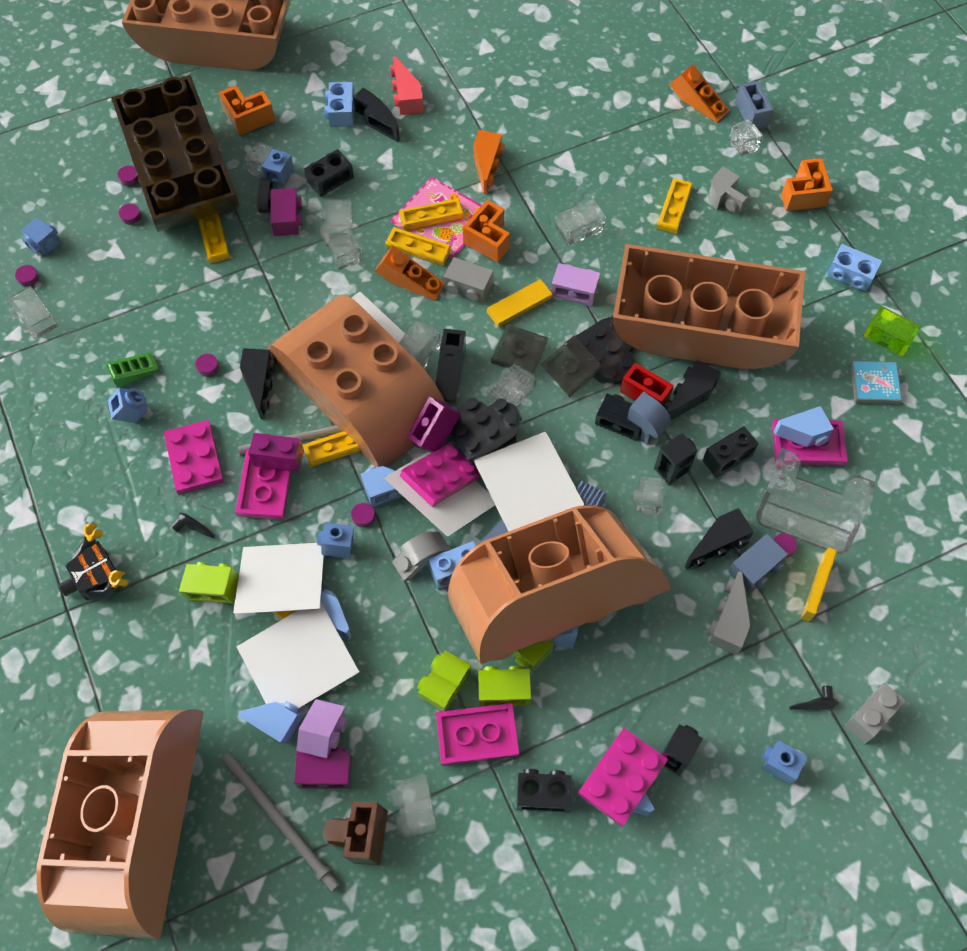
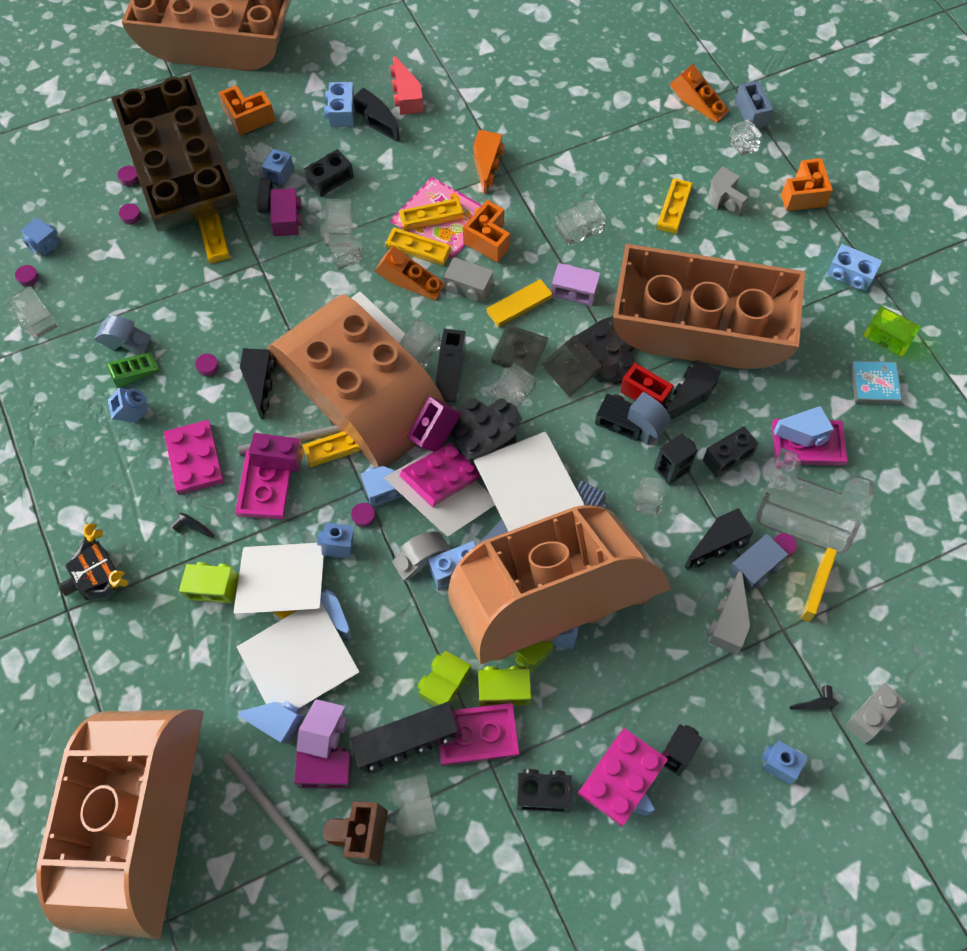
(119, 331): none -> sand blue brick
(406, 738): none -> black brick

